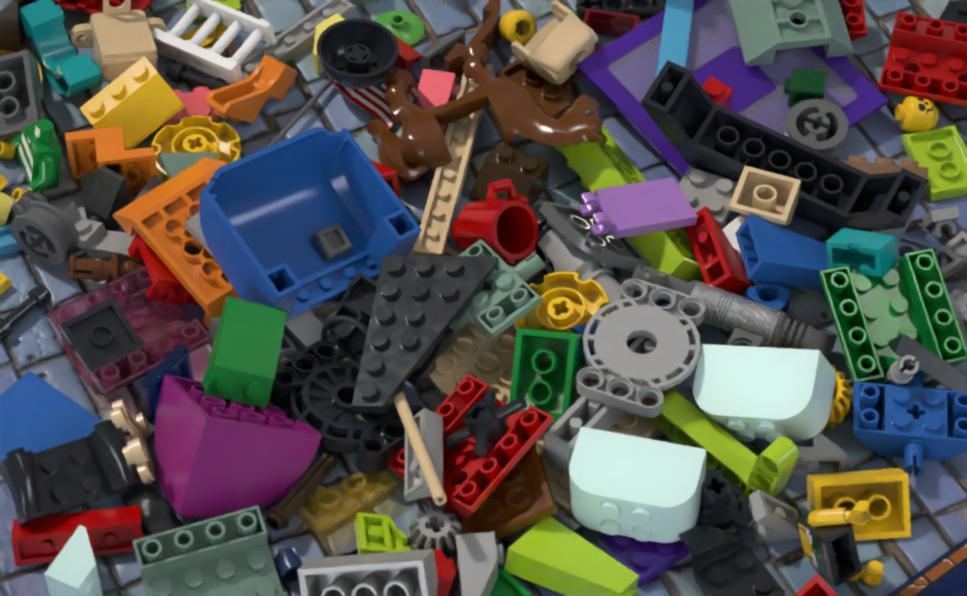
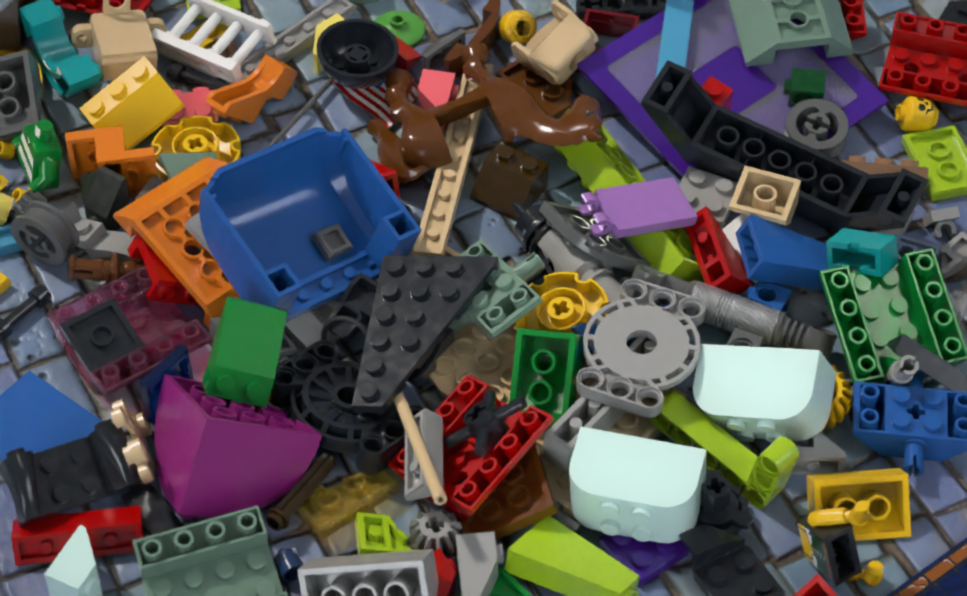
(503, 224): red container -> none
(772, 519): light grey slope -> none

